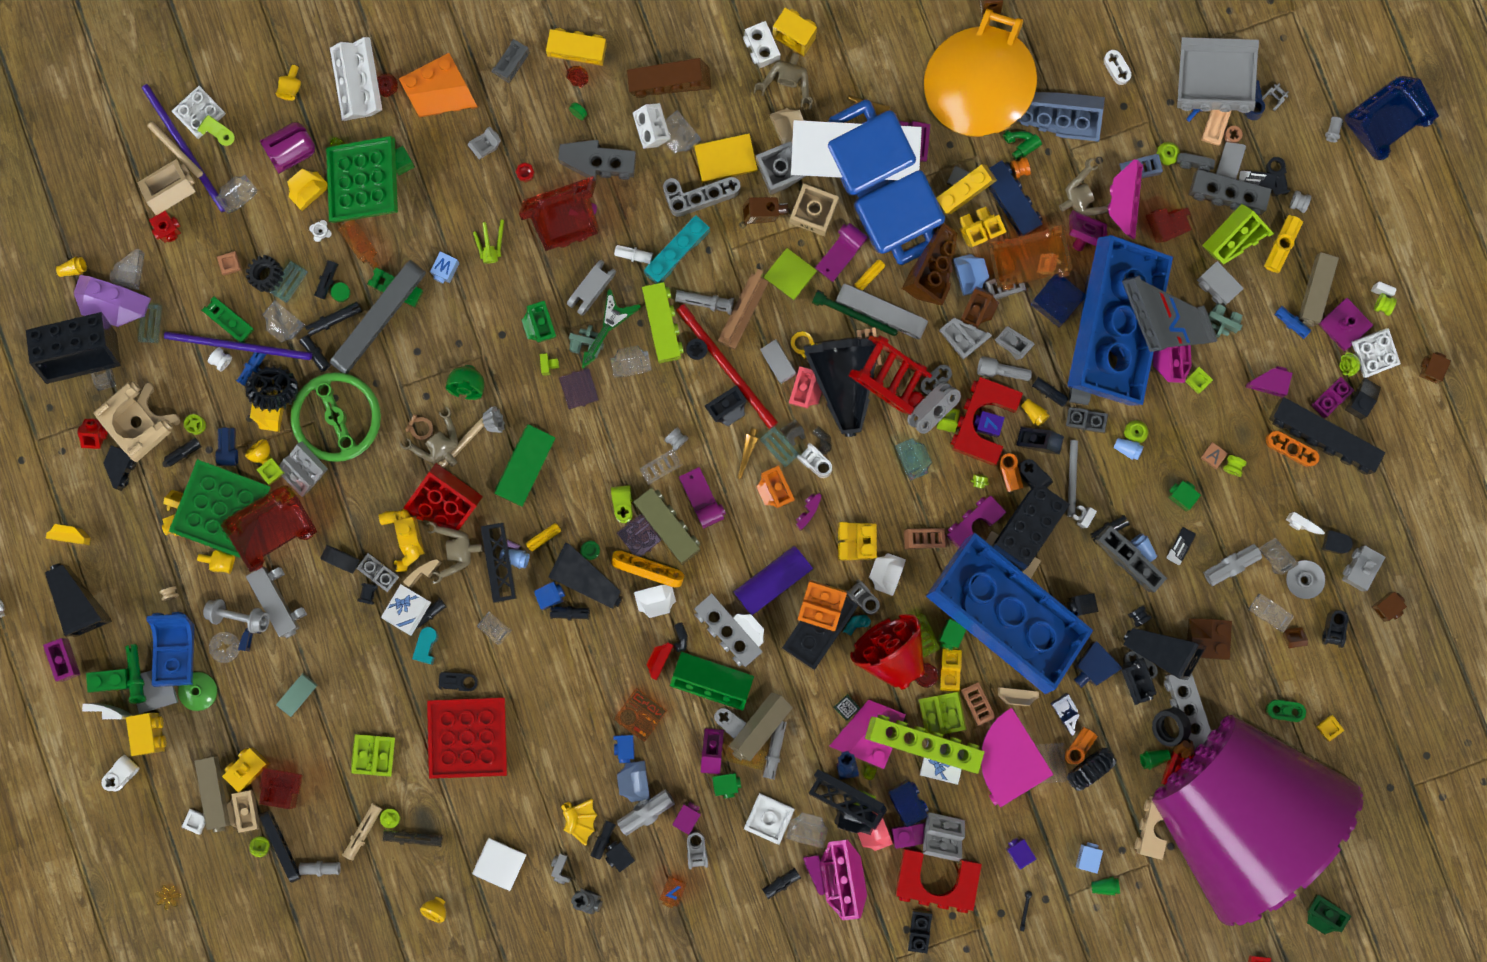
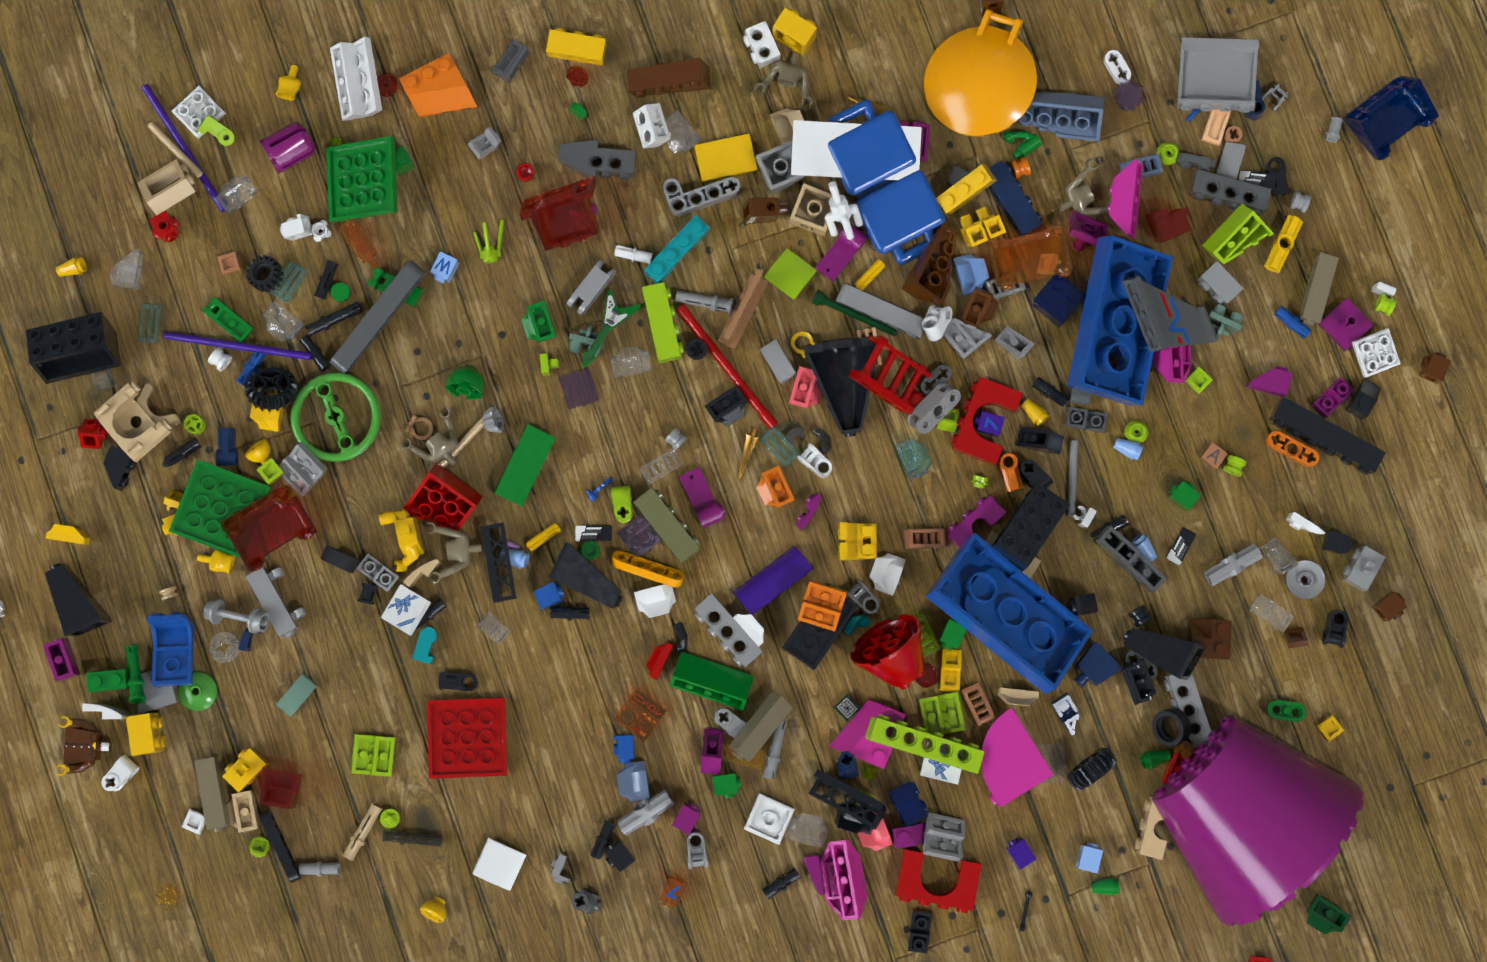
(81, 746): none -> reddish brown torso
(115, 302): medium lavender wedge -> none
(296, 228): none -> white brick
(306, 188): yellow slope -> none
(579, 820): yellow arm -> none
(592, 495): none -> blue piece
(593, 533): none -> sticker
(841, 213): none -> white plant
(936, 321): none -> white piece
(990, 367): light grey piece -> none
(1081, 744): orange piece -> none
(1129, 95): none -> clear purple brick
(1349, 364): lime plate -> none

